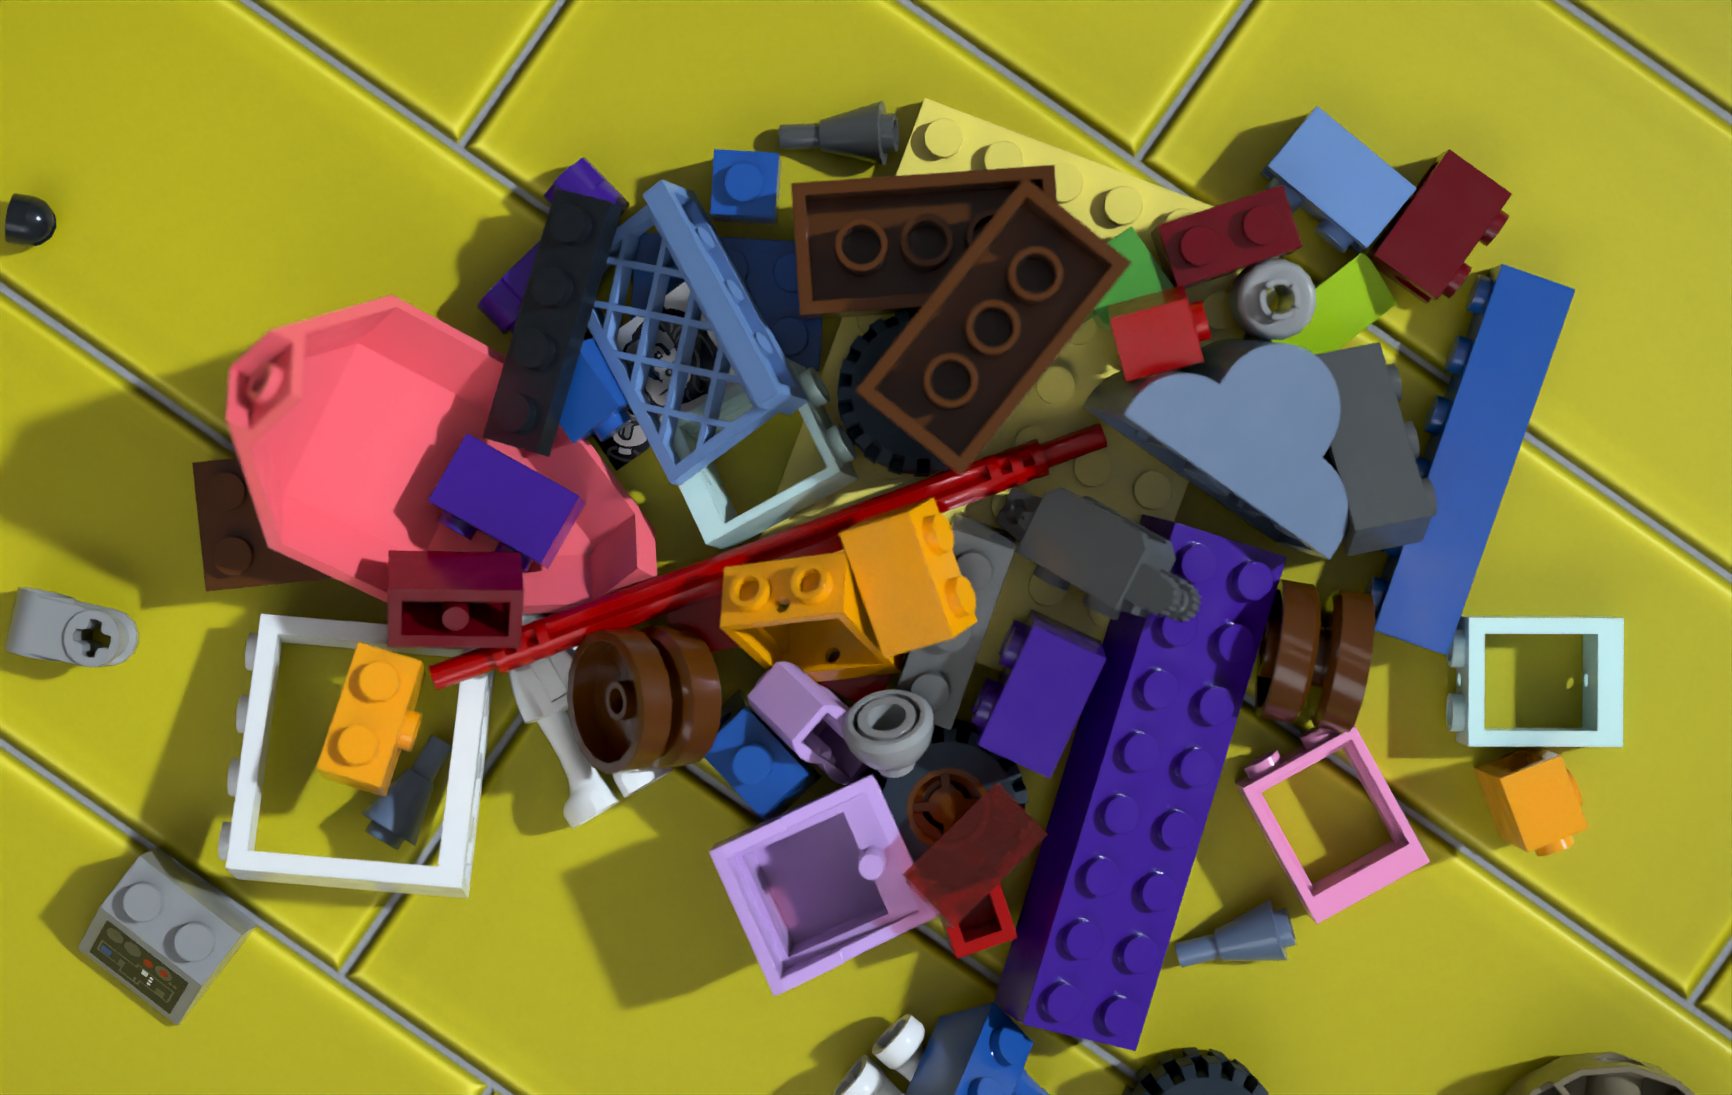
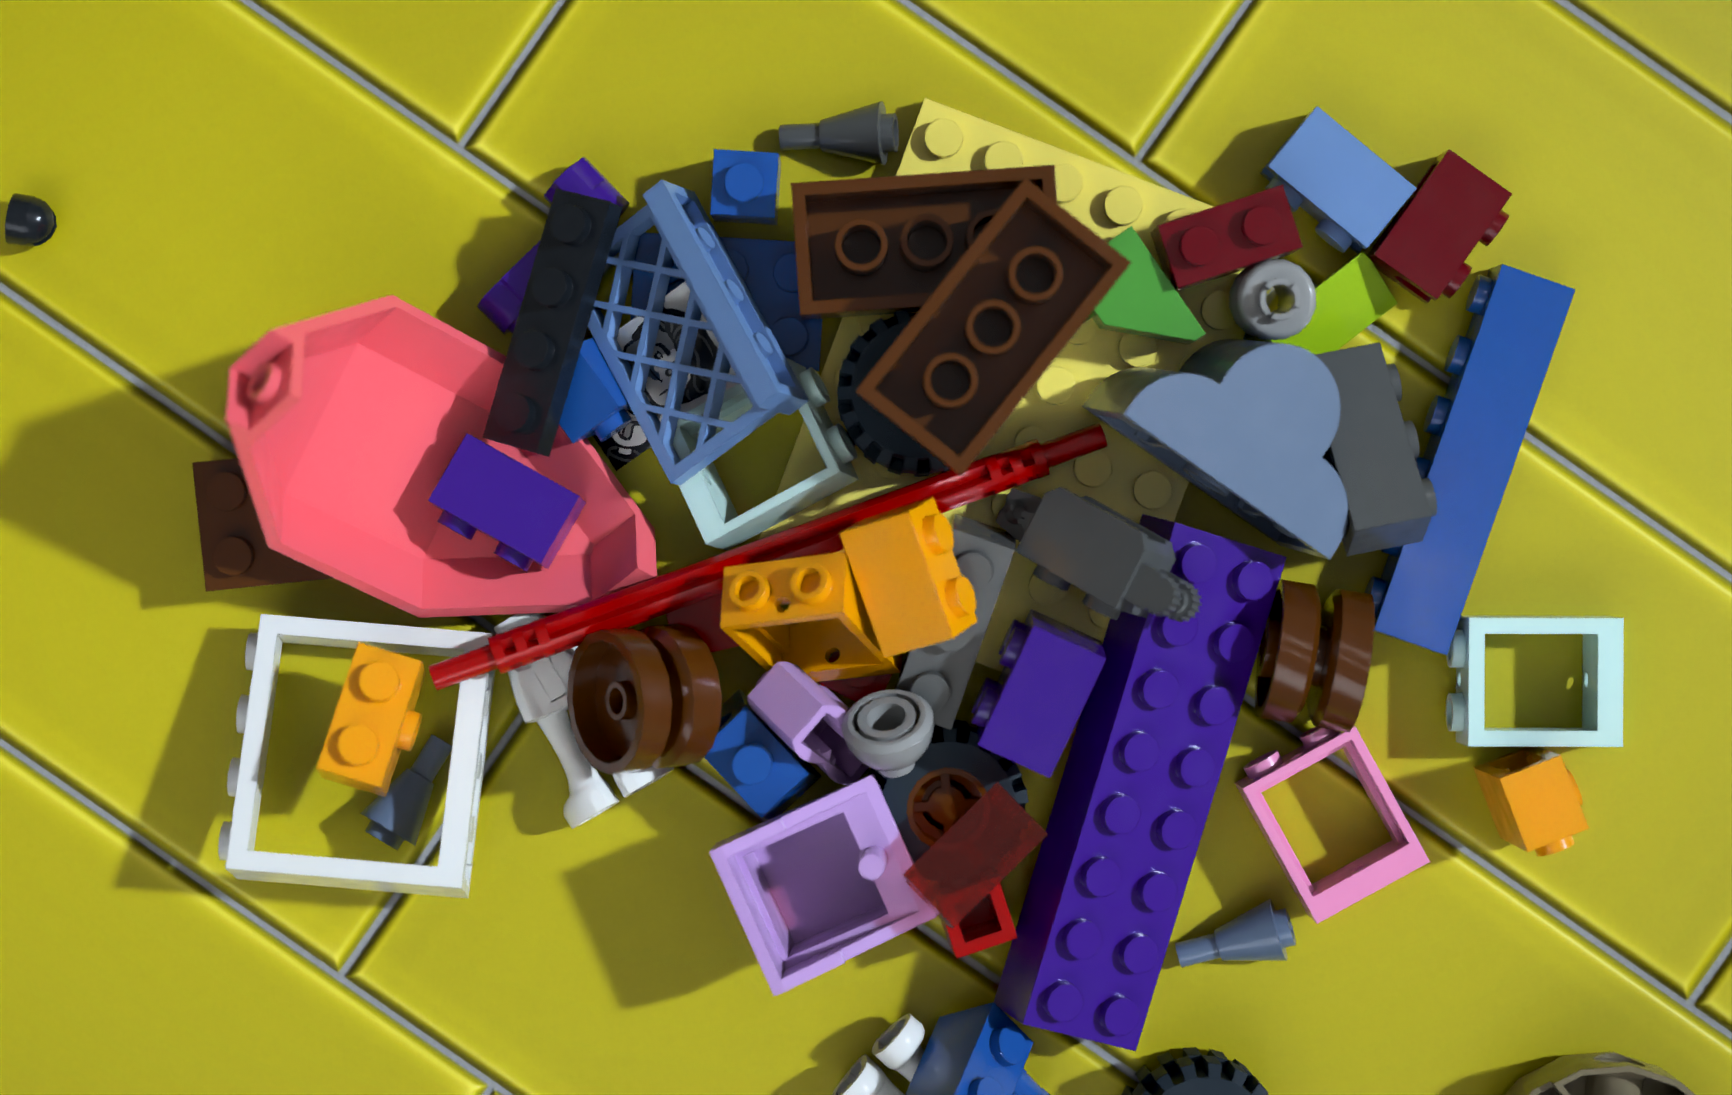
(62, 629): light grey piece -> none
(165, 934): light grey slope -> none
(454, 599): dark red brick -> none
(1158, 332): red brick -> none

